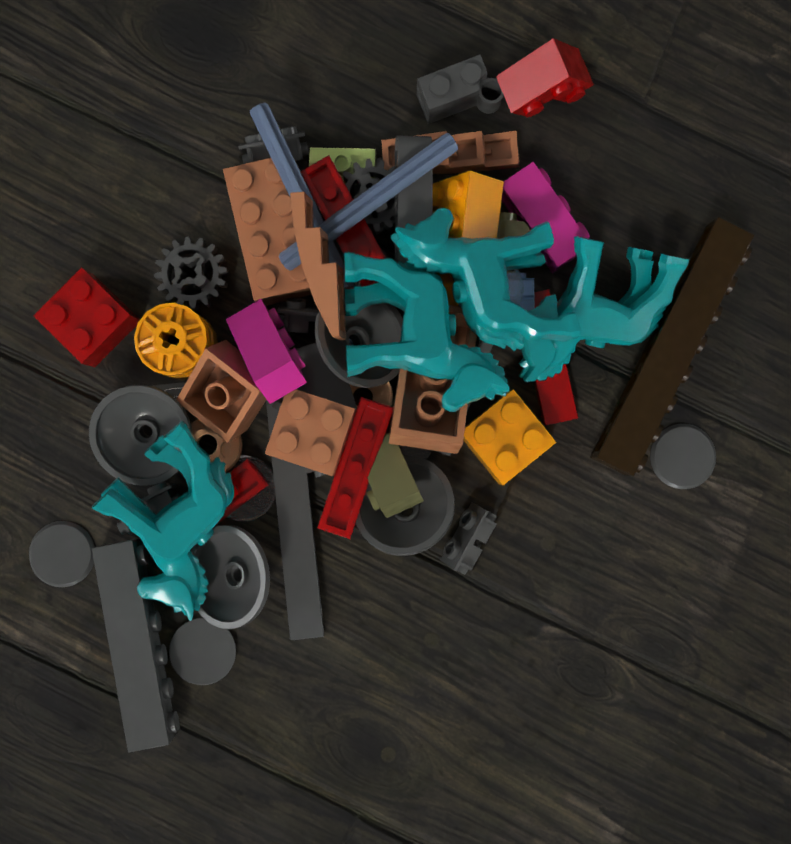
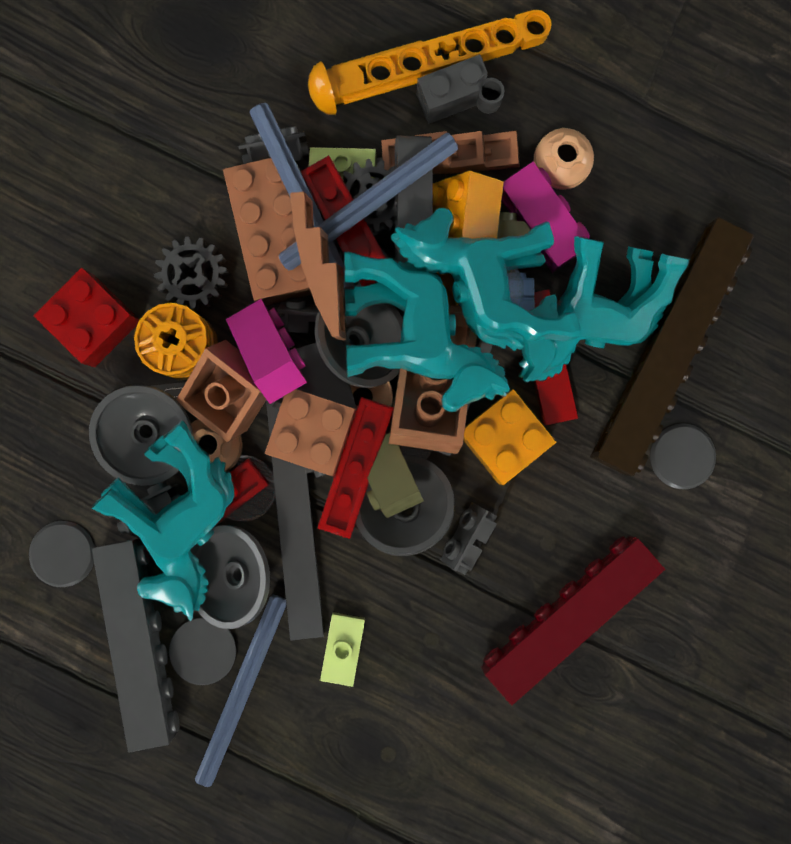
(241, 691): none -> sand blue axle
(342, 649): none -> yellowish green plate
(346, 80): none -> light orange piece
(545, 74): brick -> none
(564, 174): none -> light nougat piece
(571, 618): none -> dark red brick

